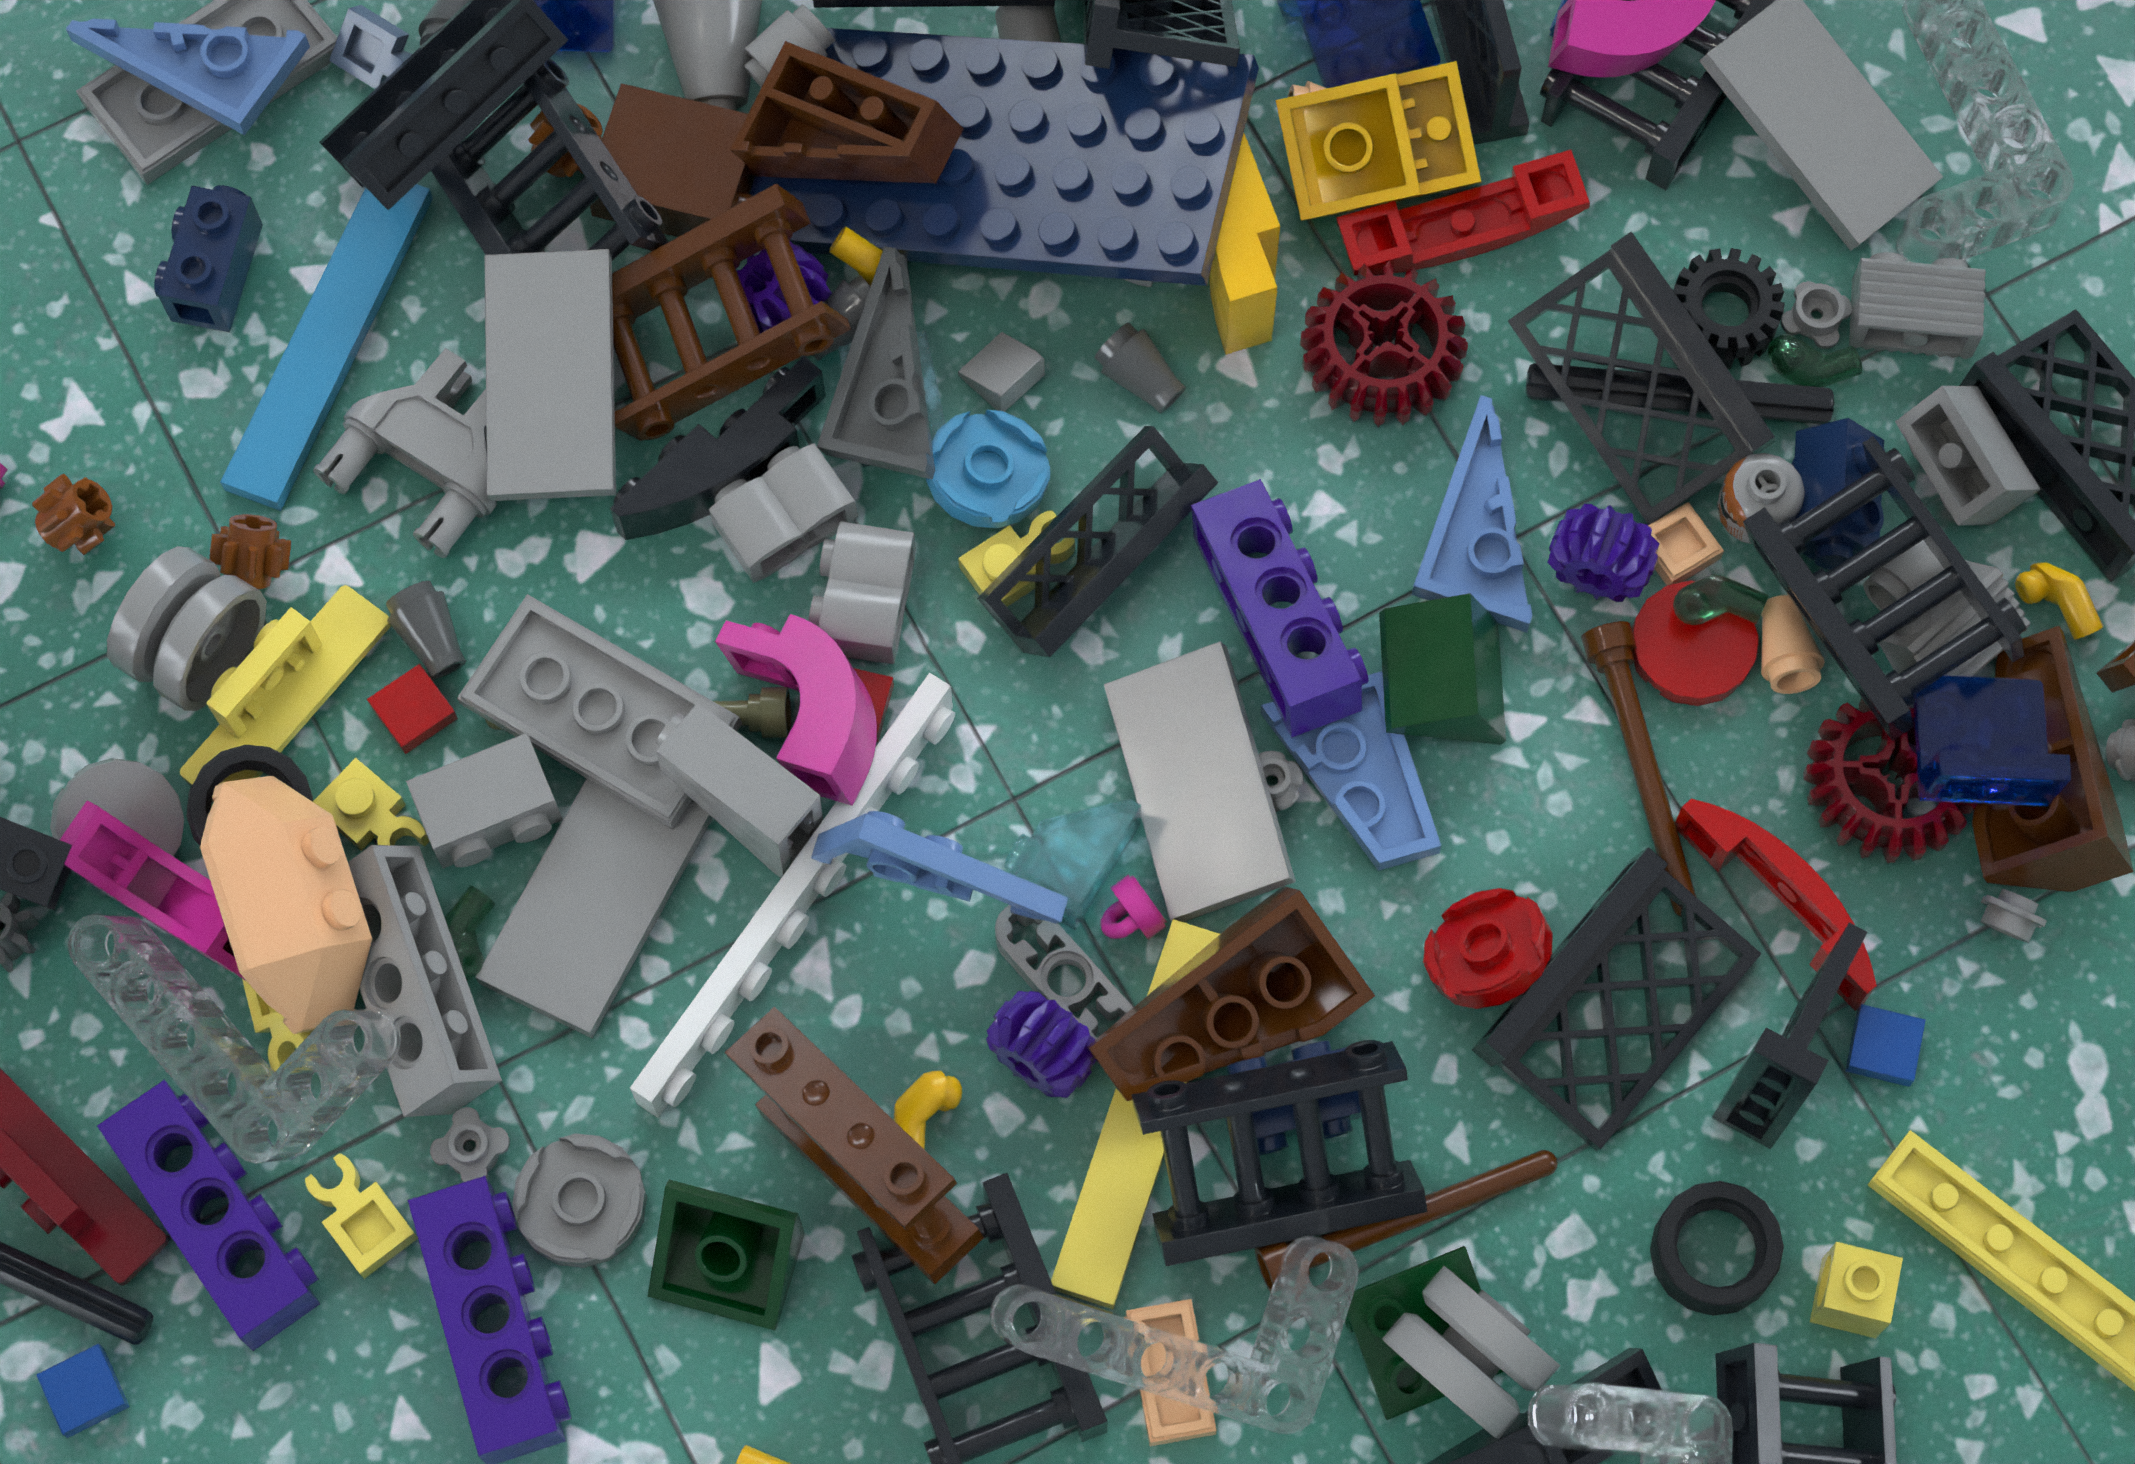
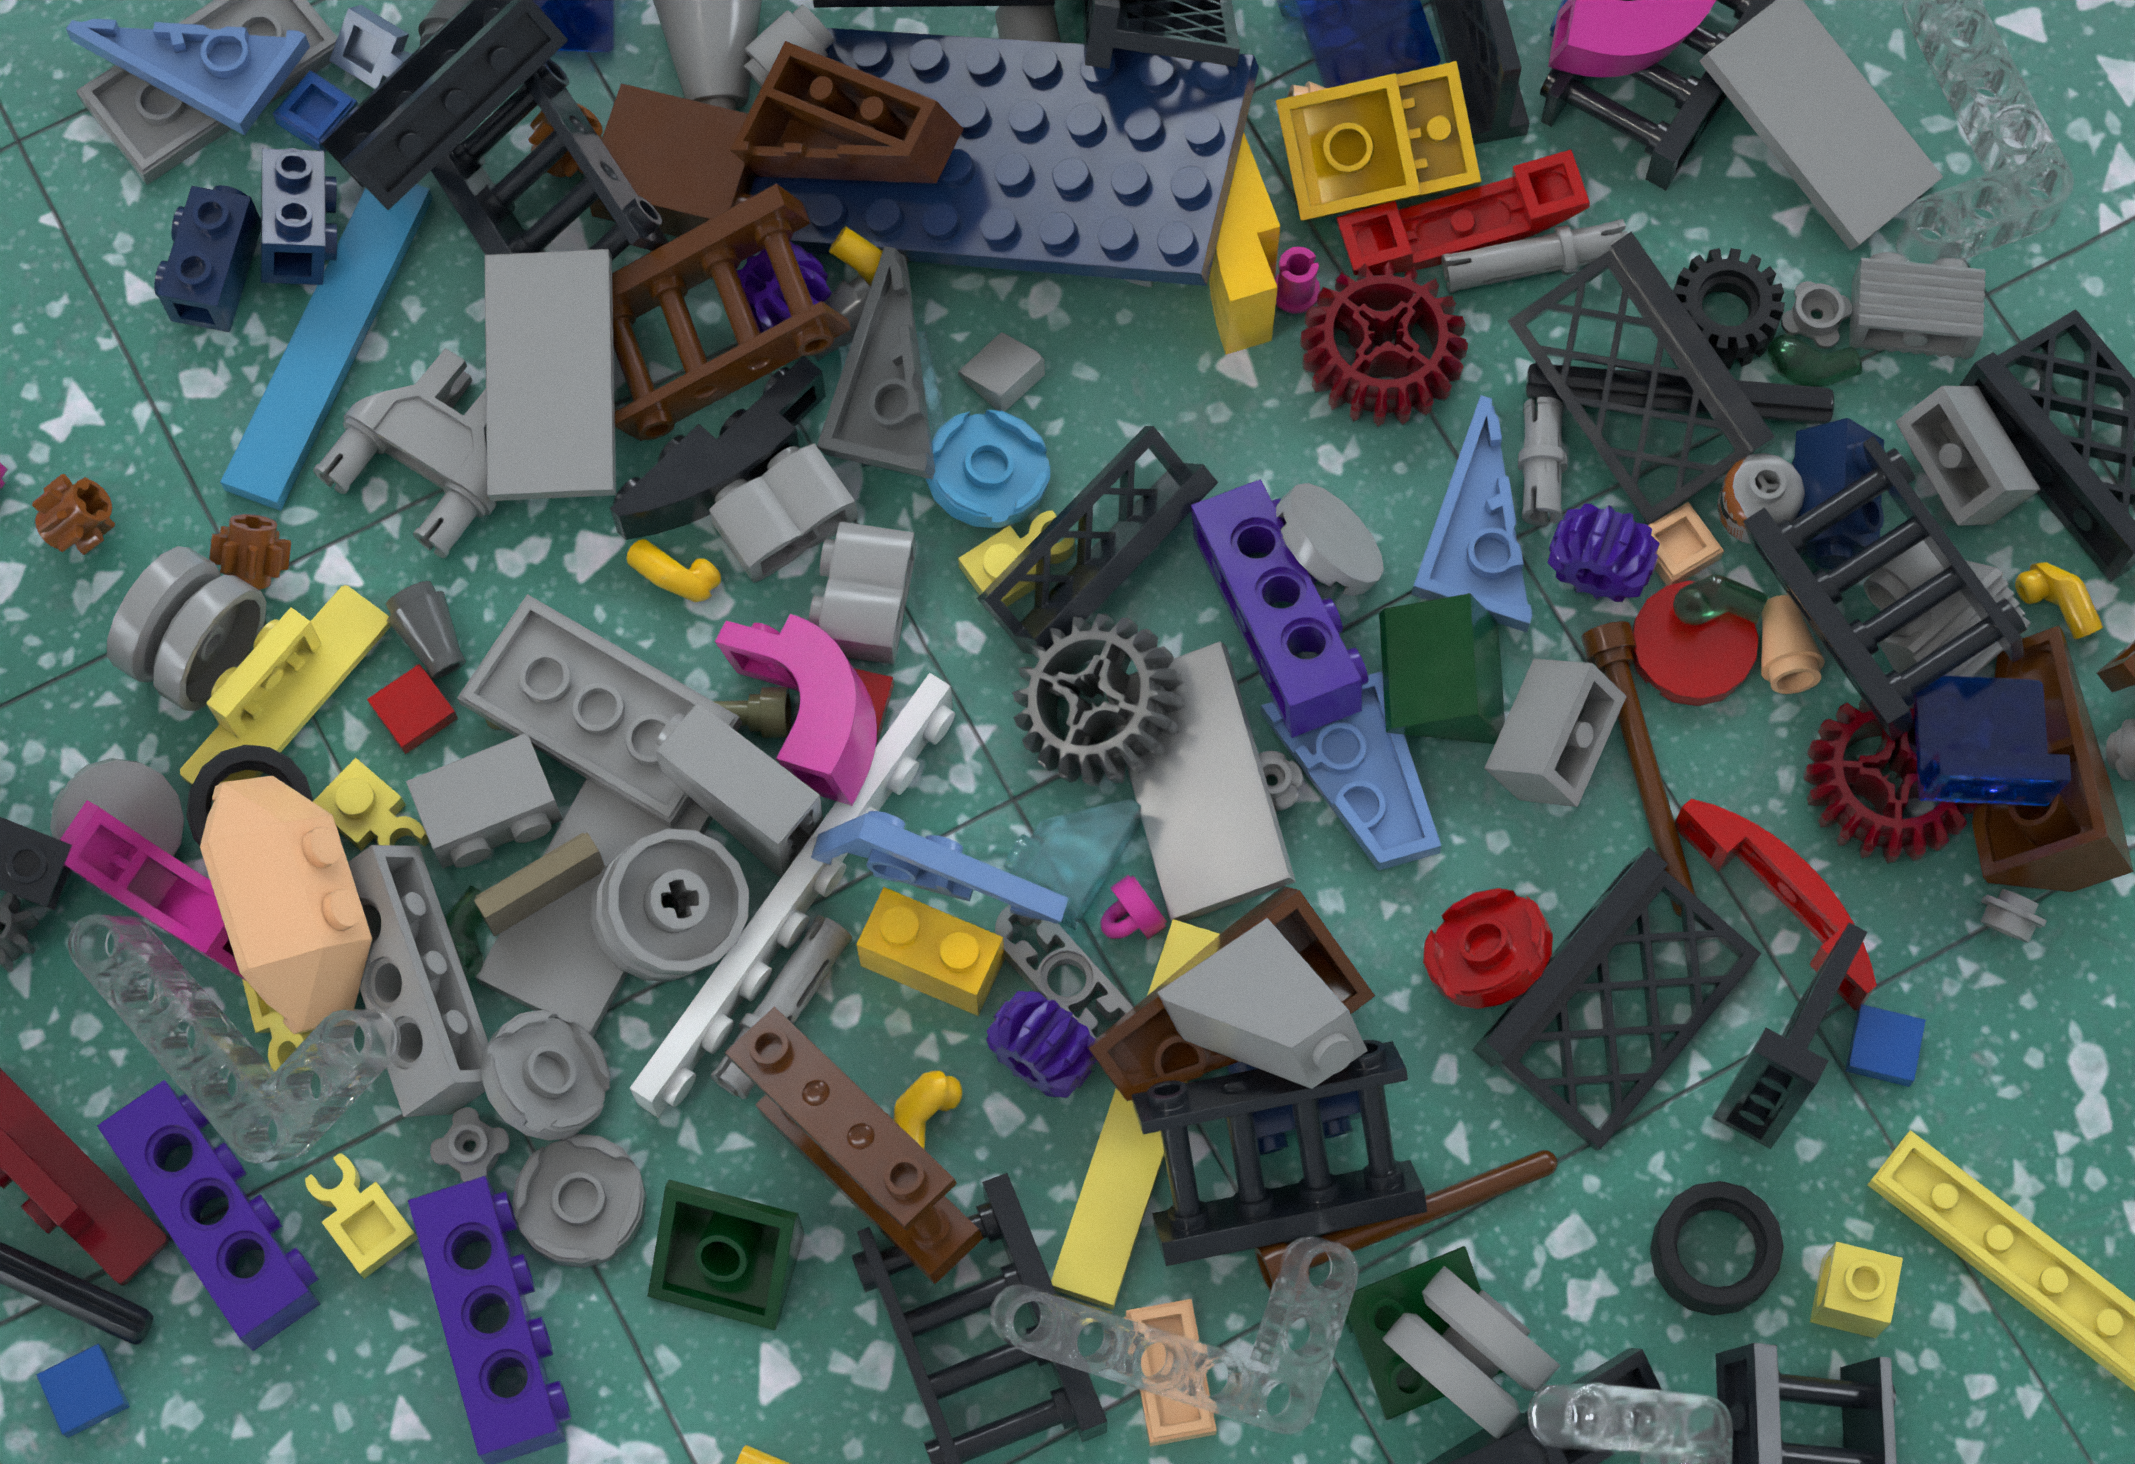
(293, 216): none -> dark blue brick
(313, 109): none -> blue tile
(539, 883): none -> dark tan tile
(545, 1075): none -> light grey tile
(661, 941): none -> light grey wheel
(672, 576): none -> yellow arm
(789, 991): none -> light grey pin
(931, 951): none -> yellow brick
(1084, 748): none -> dark grey gear
(1139, 367): dark grey cone -> none
(1265, 1009): none -> light grey slope
(1297, 280): none -> dark pink pin
(1329, 539): none -> light grey tile
(1522, 258): none -> light grey pin
(1542, 461): none -> light grey pin
(1555, 732): none -> light grey brick

